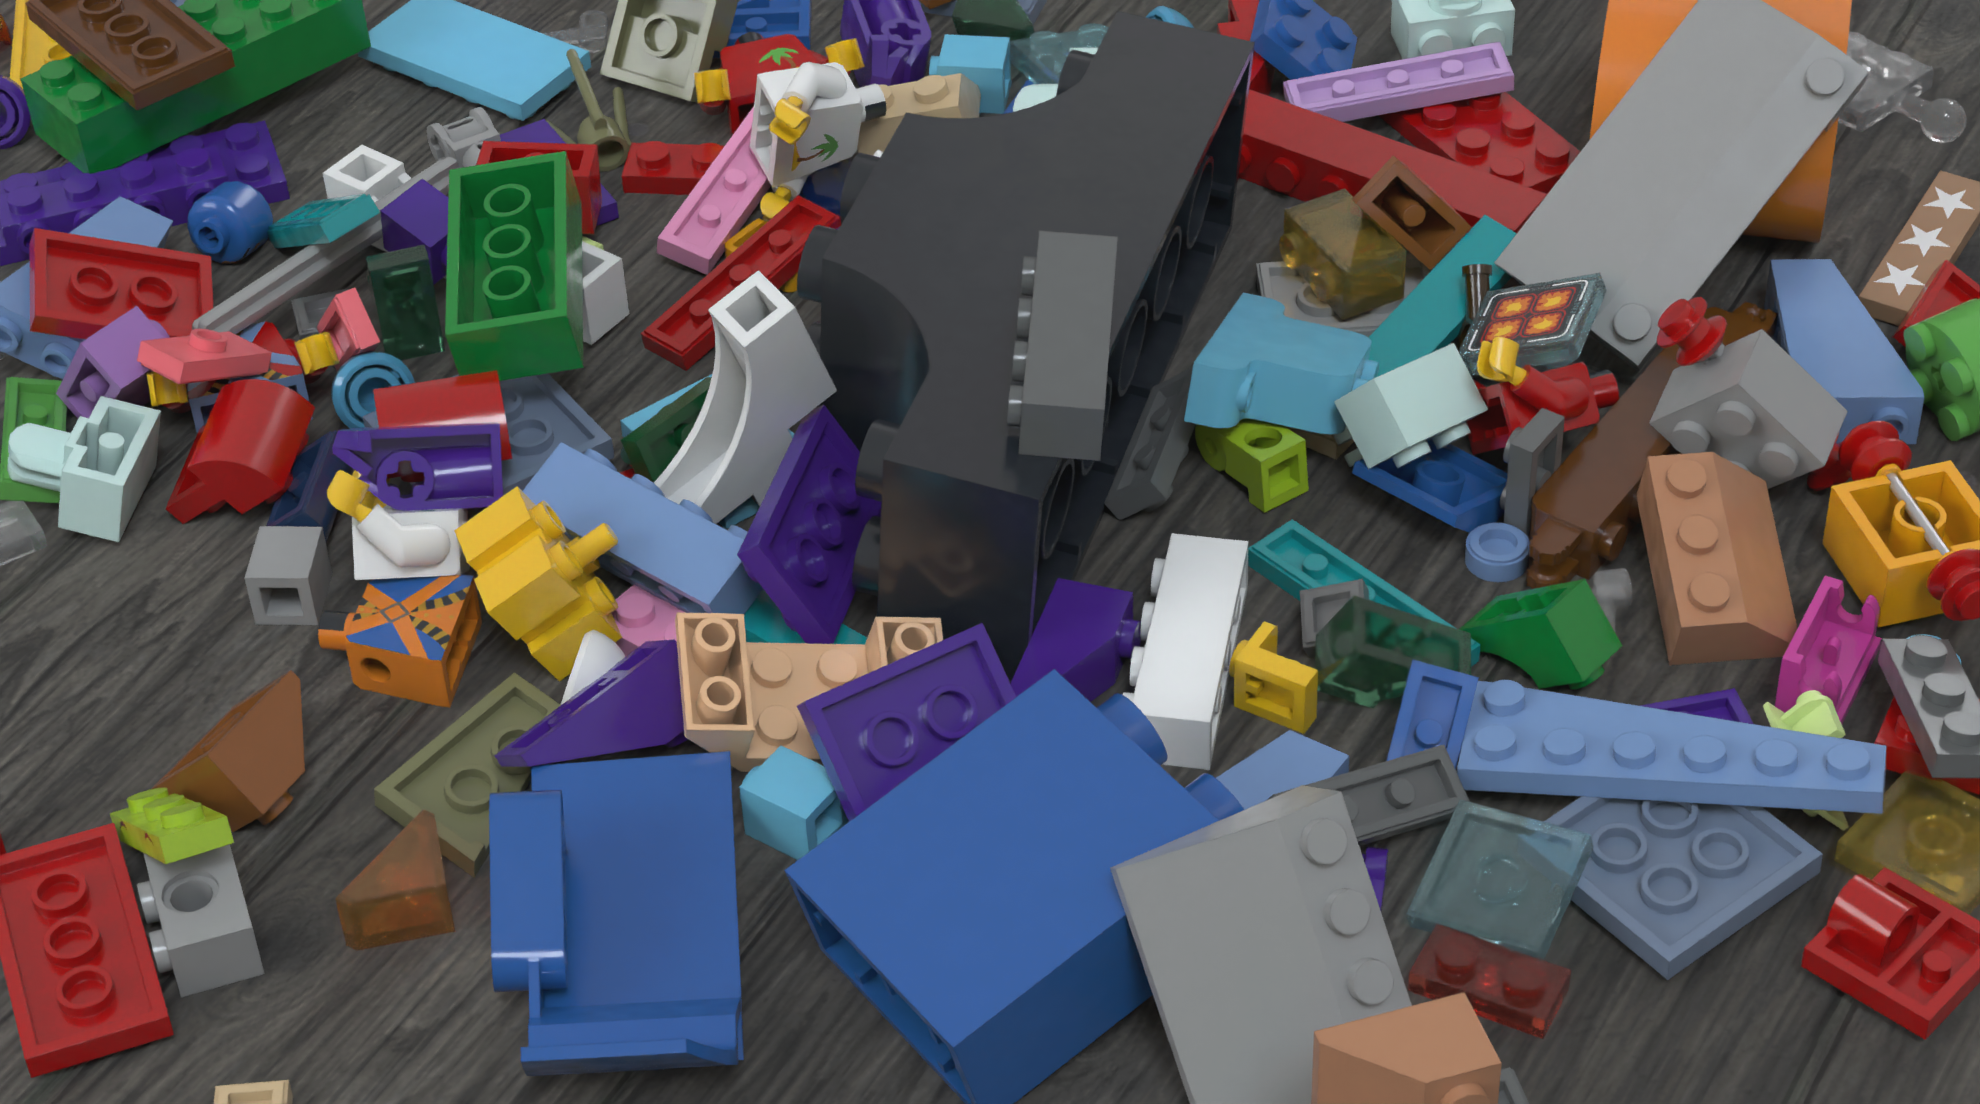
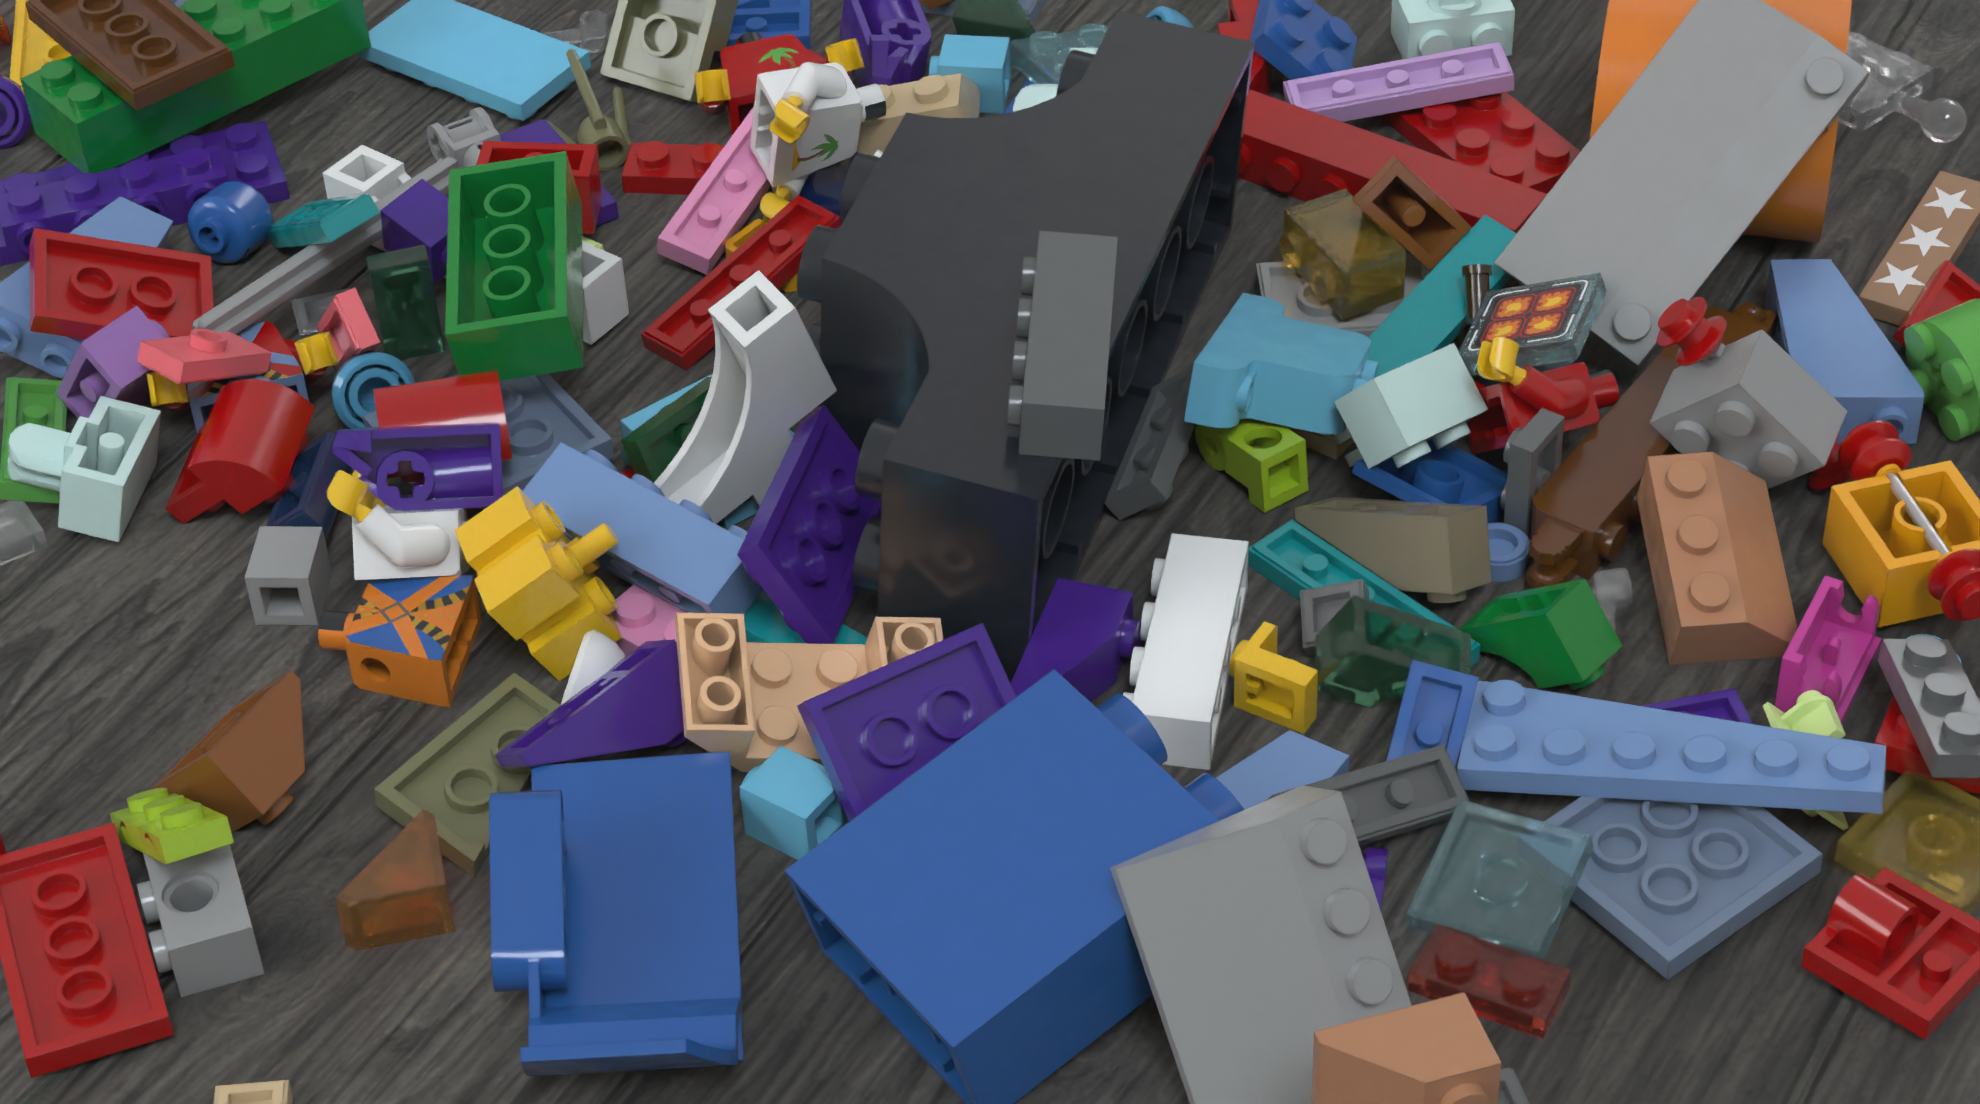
(1408, 543): none -> dark tan slope

